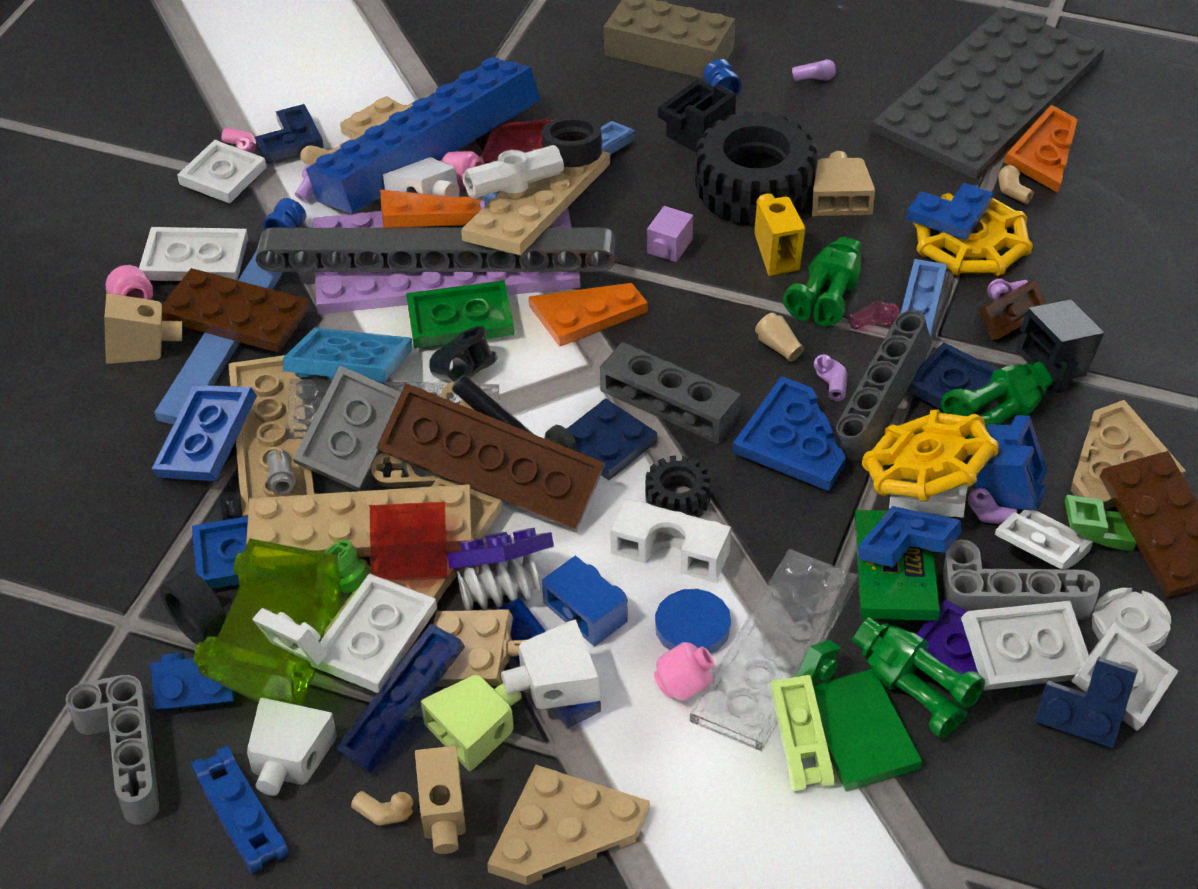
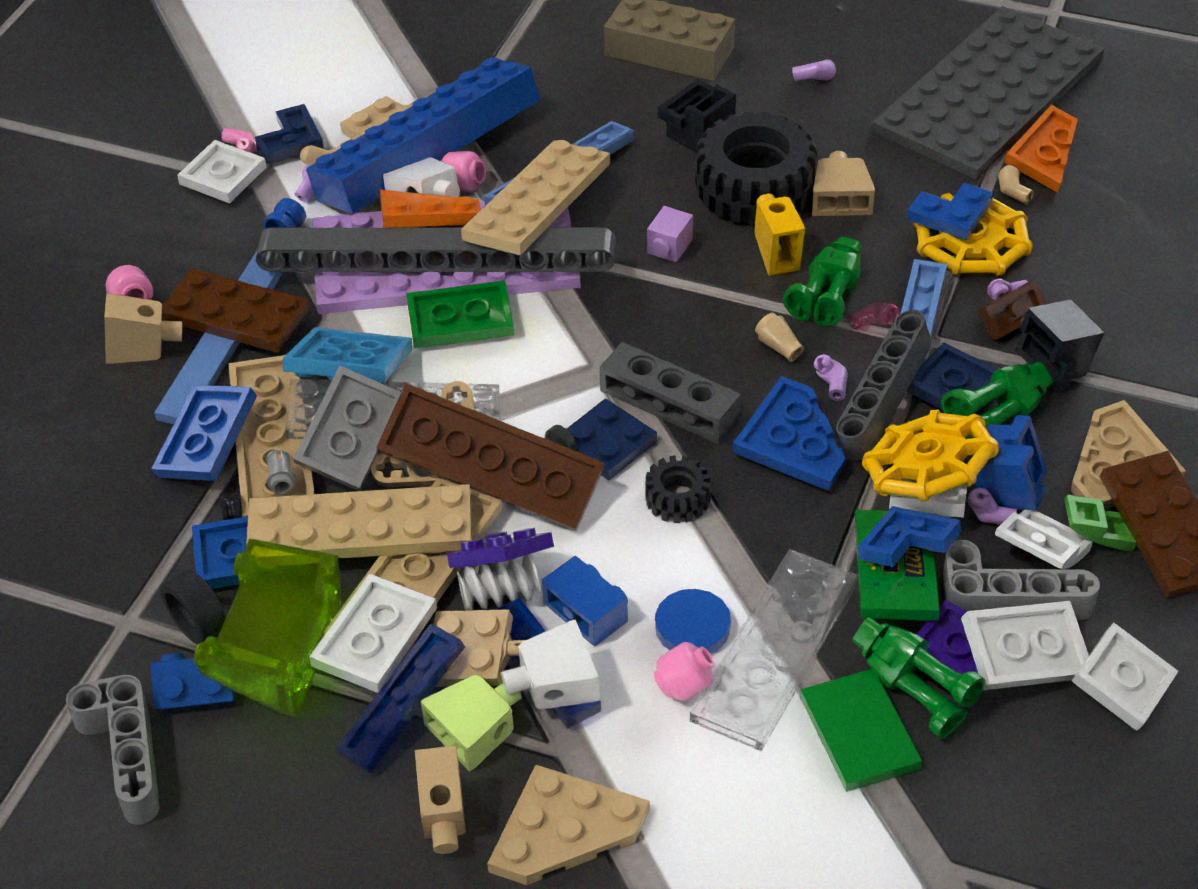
(175, 250): white plate -> none
(239, 810): blue plate -> none
(288, 743): white torso -> none
(294, 638): white plate -> none
(351, 568): bright green wheel -> none
(384, 813): tan arm -> none
(408, 541): clear red plate -> none
(467, 352): black piece -> none
(483, 402): black axle -> none
(513, 171): white piece -> none
(519, 136): clear red plate -> none
(576, 139): black tyre -> none
(587, 311): orange wing -> none
(645, 527): white arch -> none
(722, 73): blue wheel -> none
(801, 731): yellowish green plate -> none
(820, 661): green plate -> none
(1090, 714): dark blue plate -> none
(1136, 613): white tile -> none

